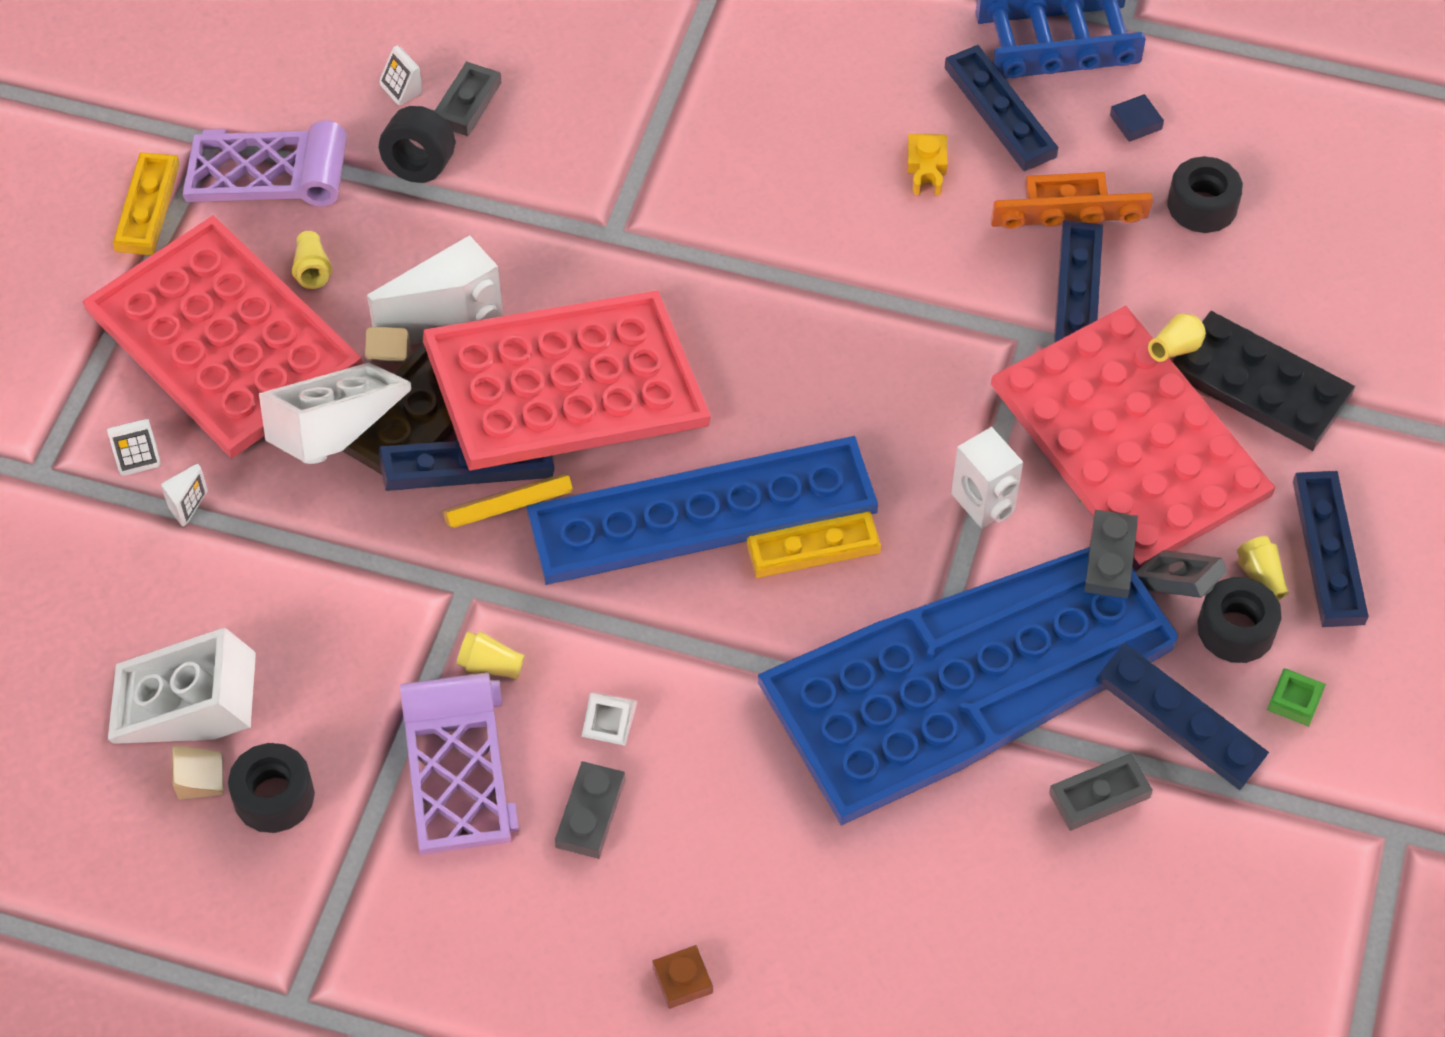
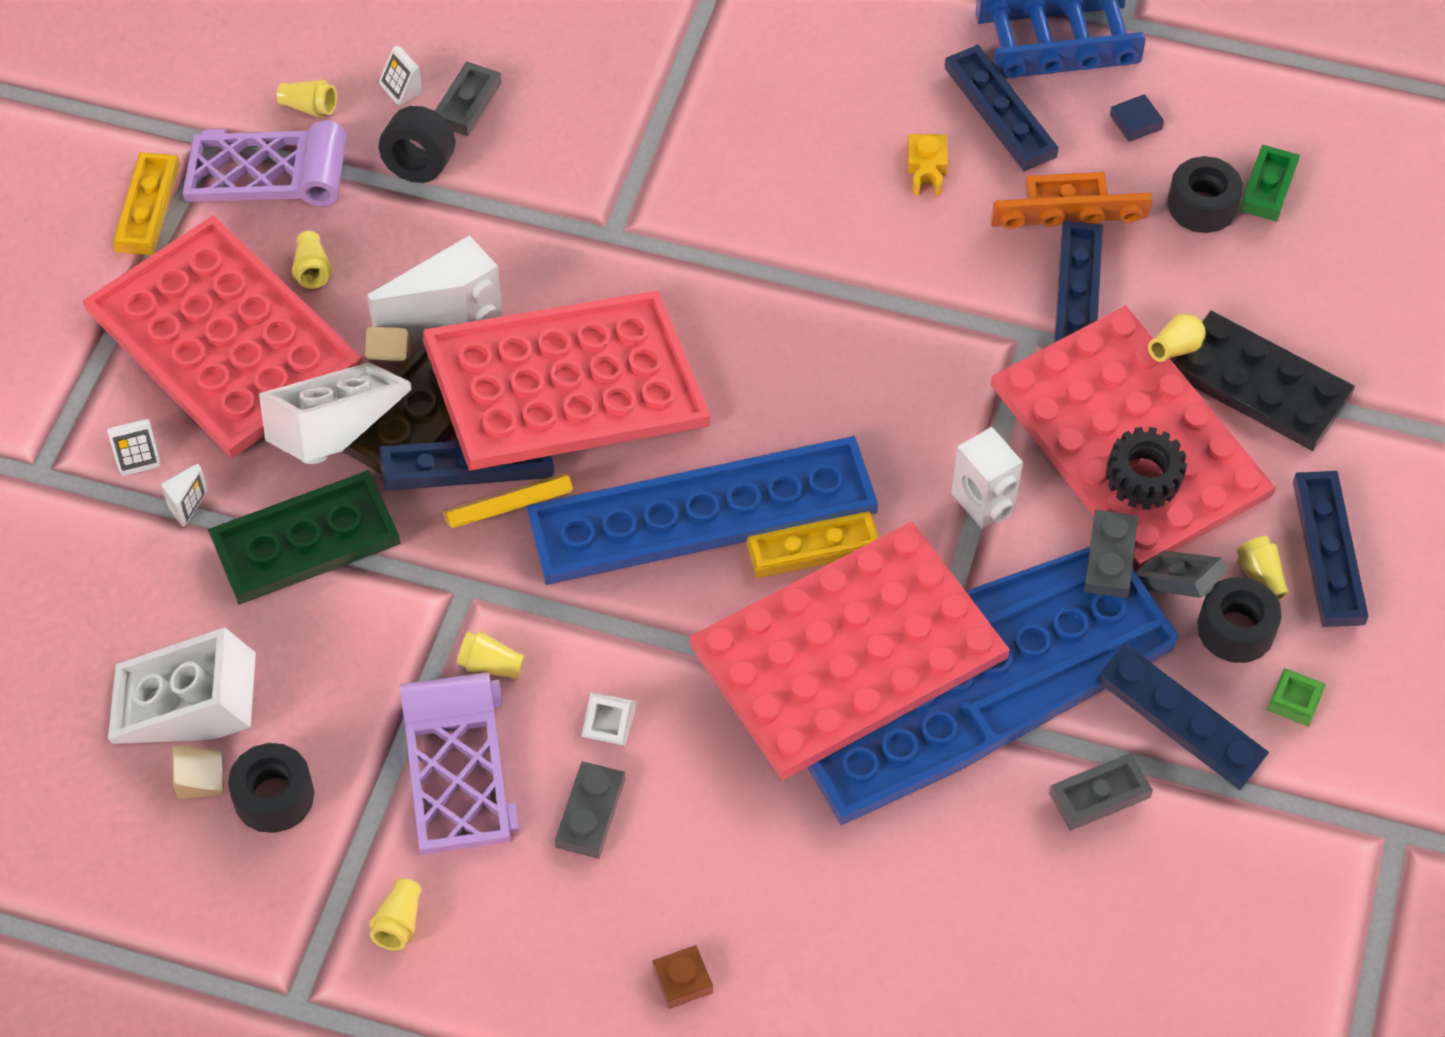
(304, 537): none -> dark green plate
(310, 97): none -> light yellow cone
(396, 917): none -> light yellow cone
(848, 649): none -> coral plate
(1151, 447): none -> black tyre
(1269, 183): none -> green plate

